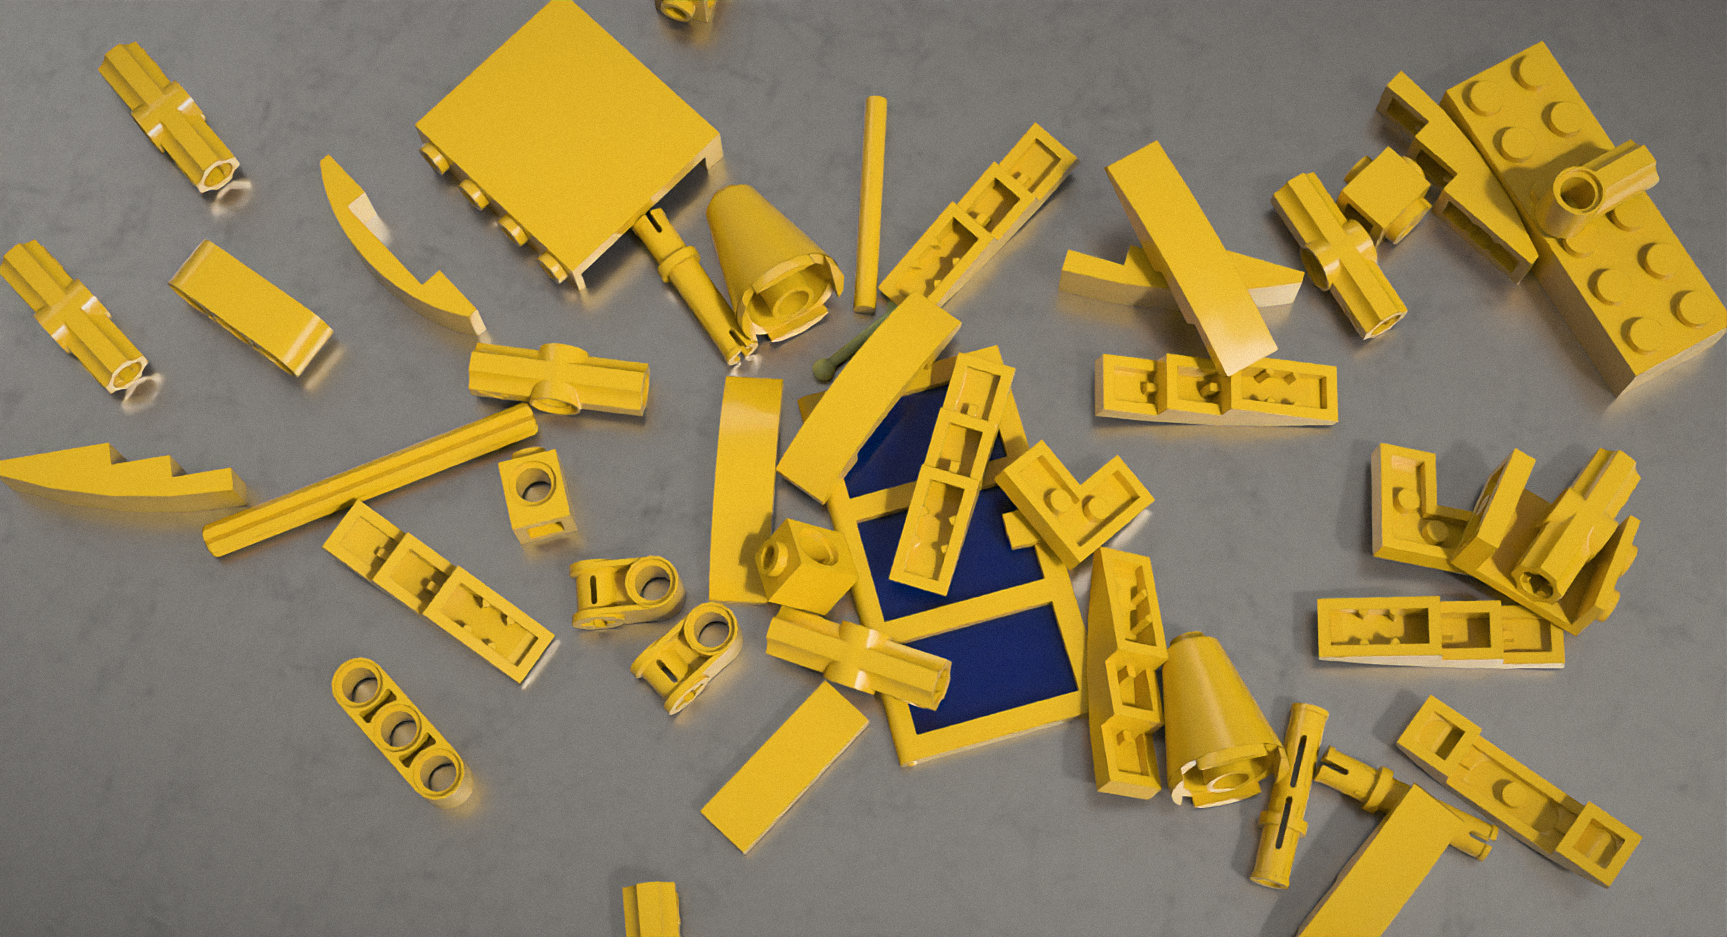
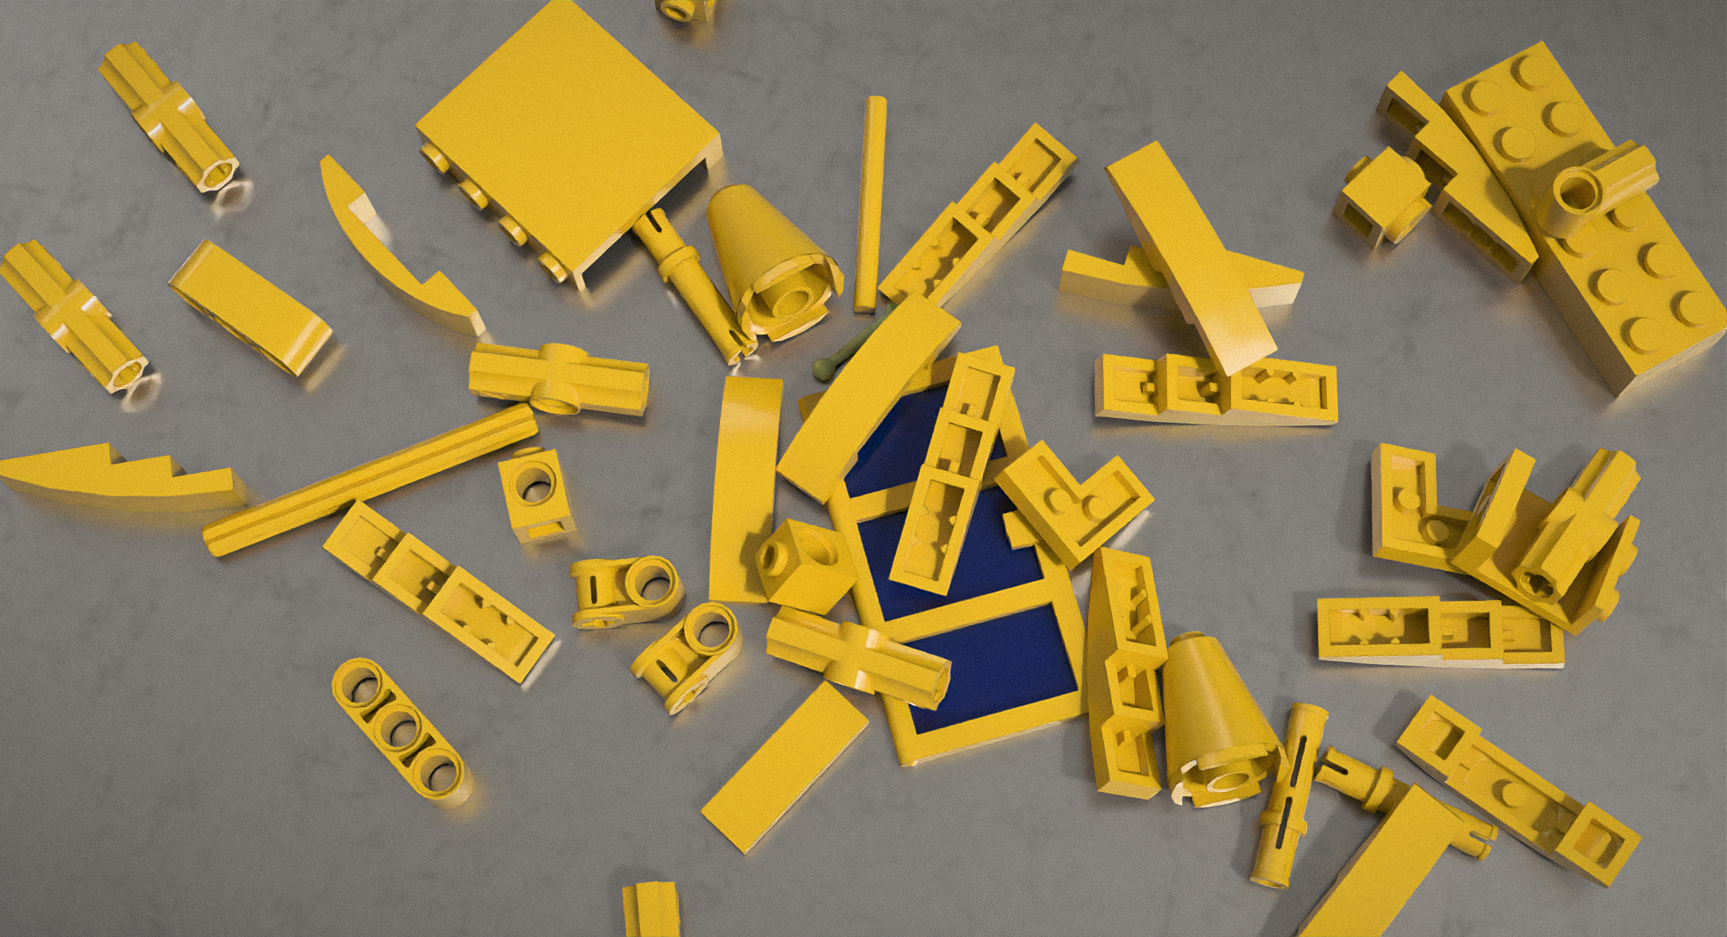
(1338, 255): yellow piece -> none

